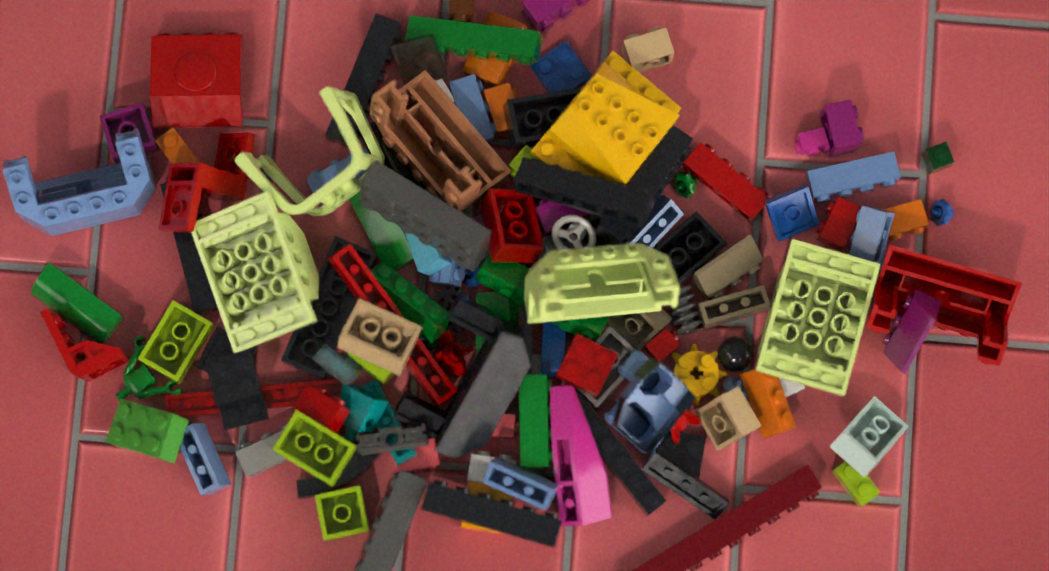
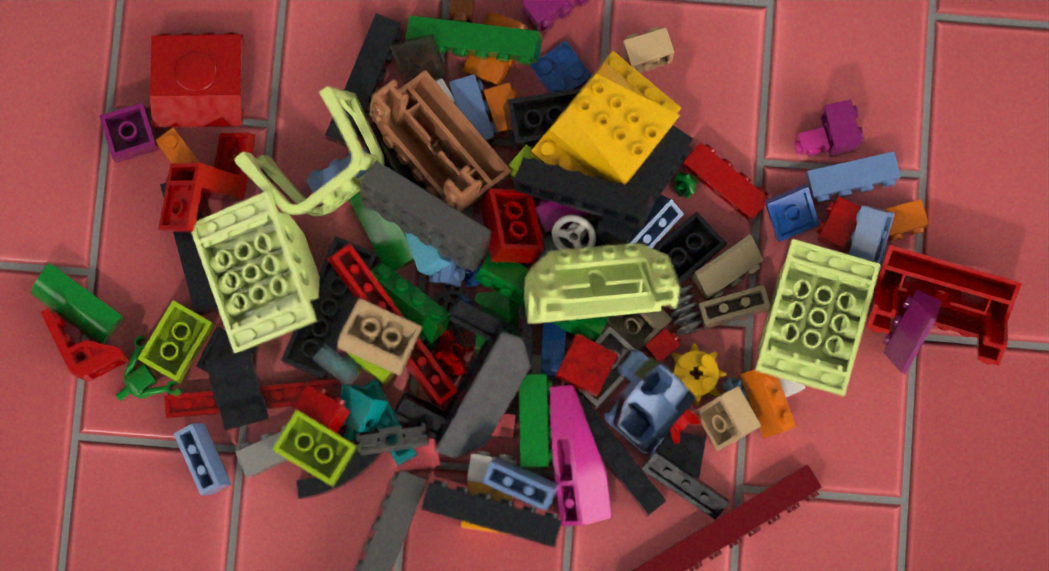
(85, 196): medium blue wedge -> none
(147, 431): bright green brick -> none
(342, 513): lime brick -> none
(734, 354): black hair -> none
(859, 488): lime brick -> none
(869, 436): light aqua brick -> none
(937, 158): dark green brick -> none
(941, 212): blue piece -> none

